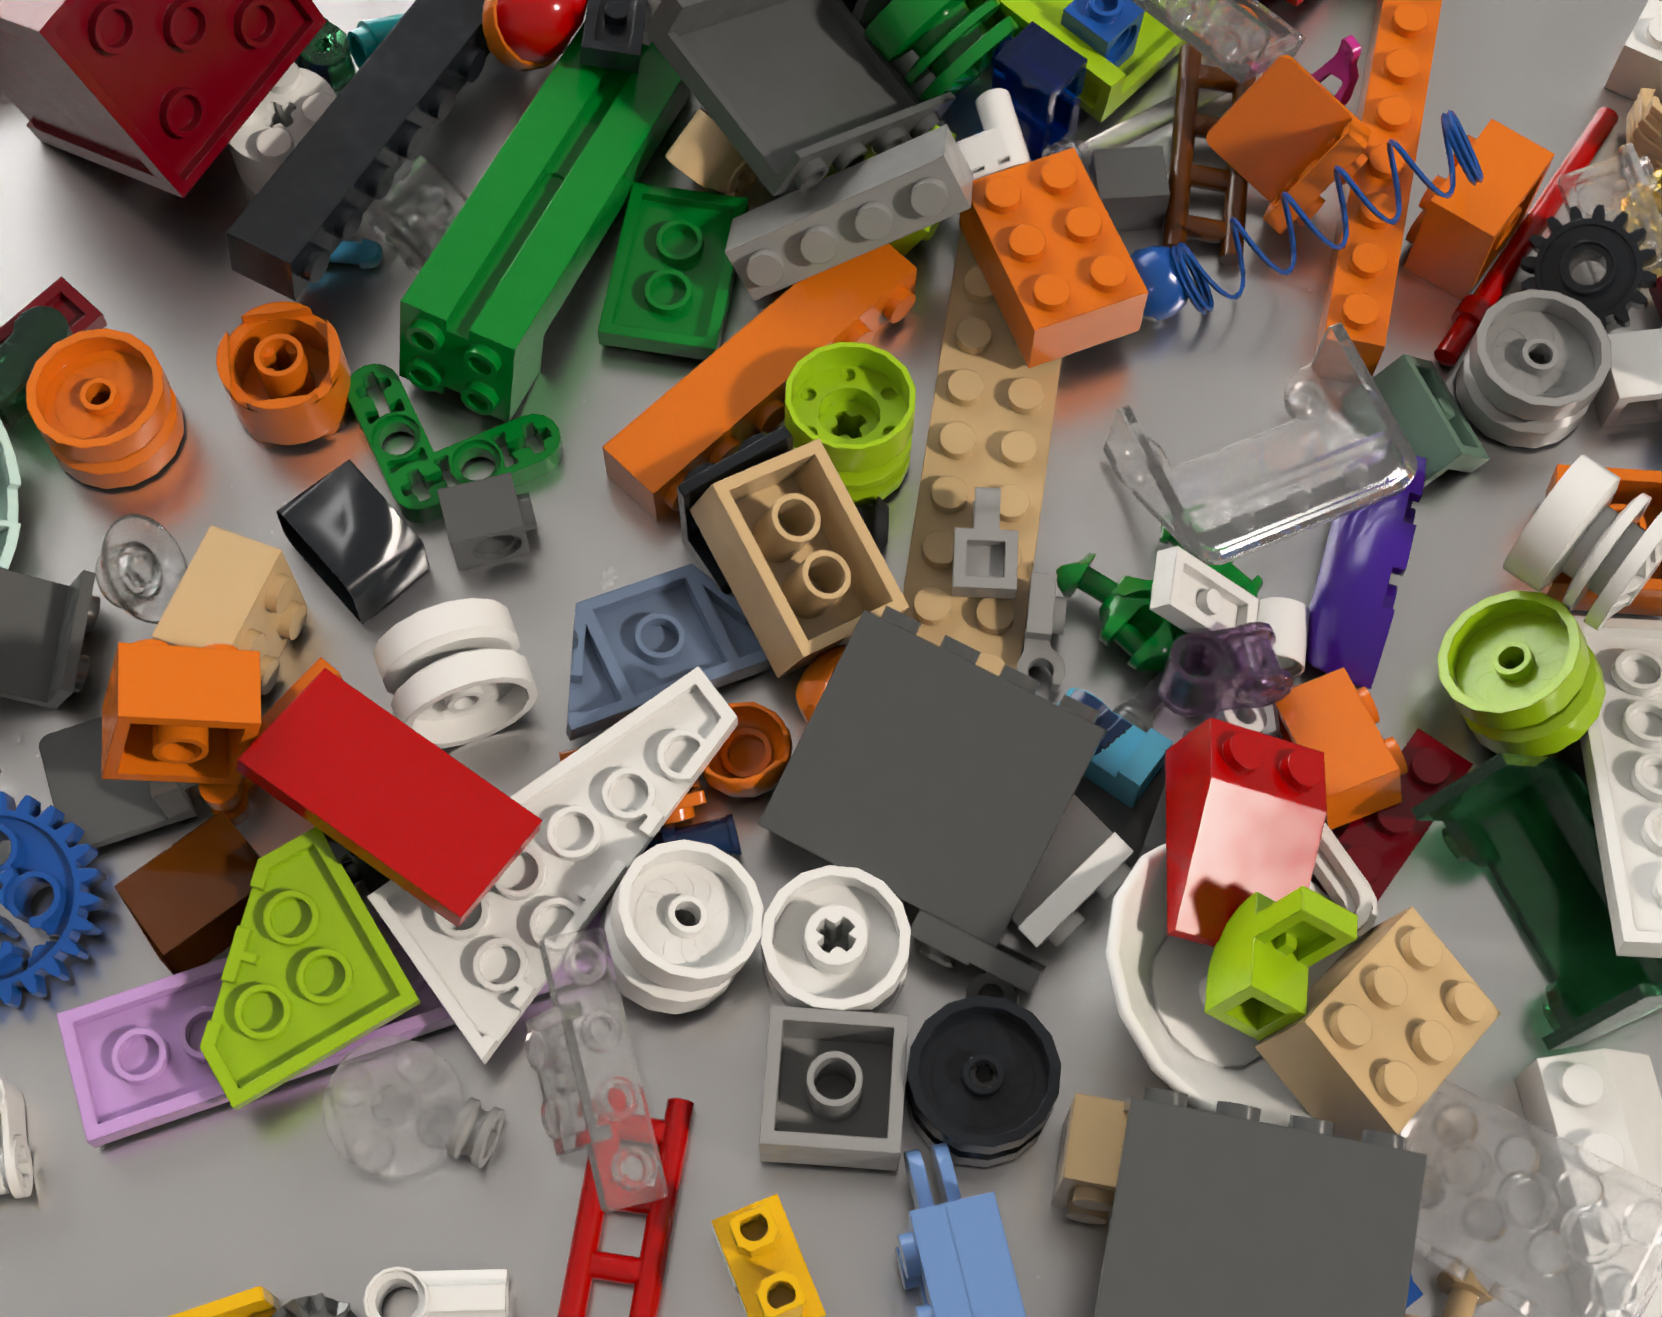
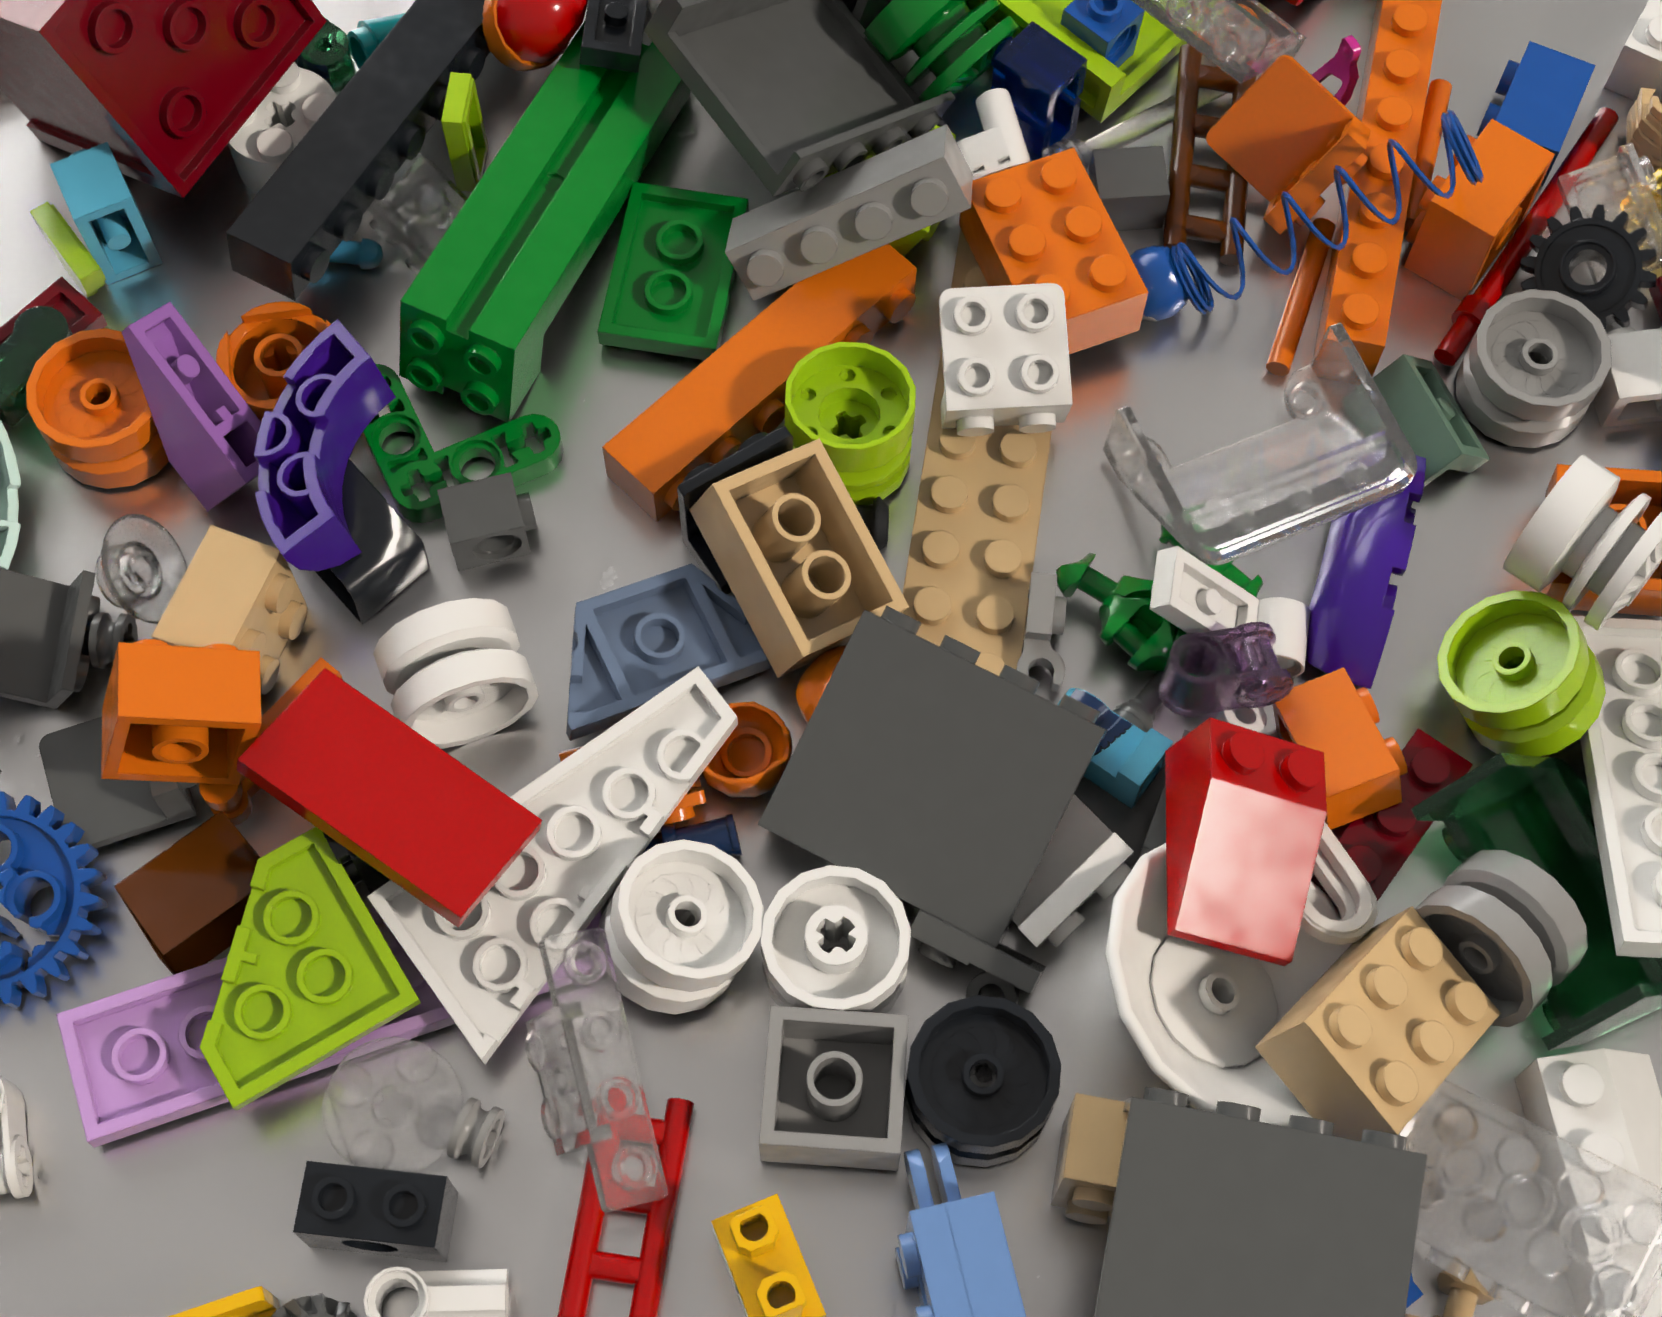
(69, 249): none -> lime tile
(106, 212): none -> medium azure brick
(106, 634): none -> dark grey bush
(194, 406): none -> medium lavender slope
(307, 445): none -> dark purple brick
(376, 1211): none -> black brick
(464, 131): none -> lime tile
(711, 158): tan piece -> none
(984, 555): light grey plate -> none
(1004, 358): none -> white bracket
(1265, 956): lime brick -> none
(1299, 299): none -> orange bar
(1429, 141): none -> orange bar
(1508, 929): none -> light grey wheel
(1540, 96): none -> blue brick

